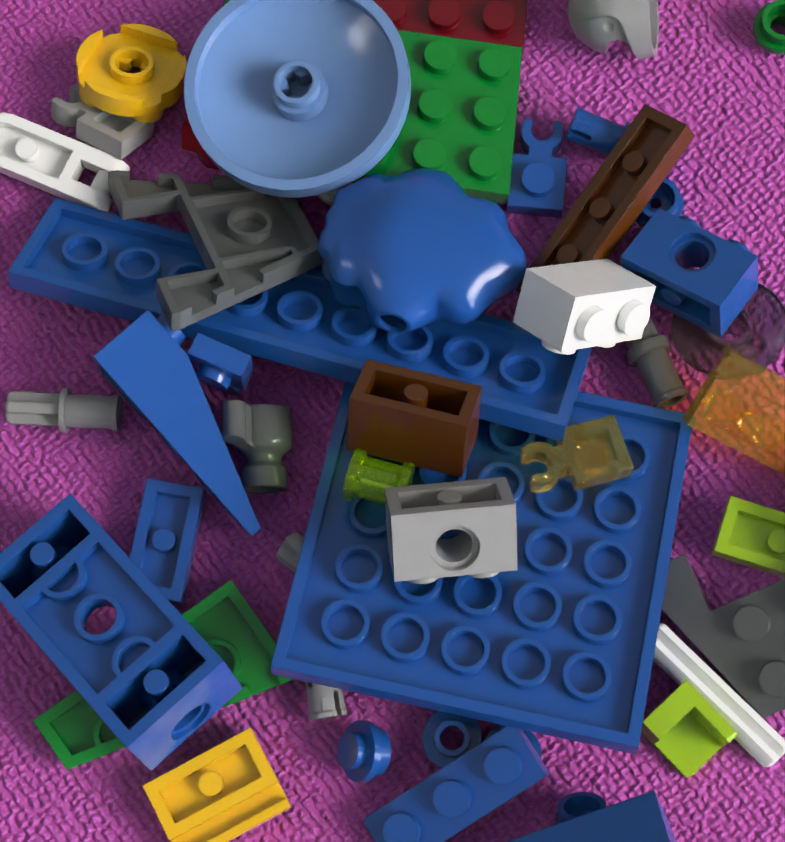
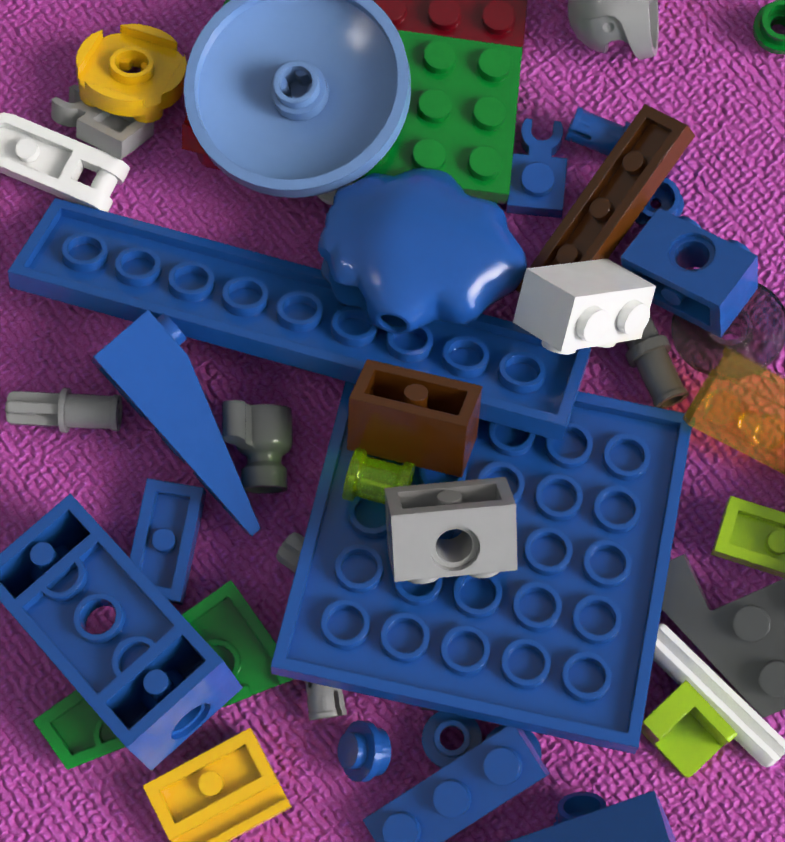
(220, 364): blue plate -> none
(241, 234): dark grey wing -> none
(588, 454): clear yellow plate -> none

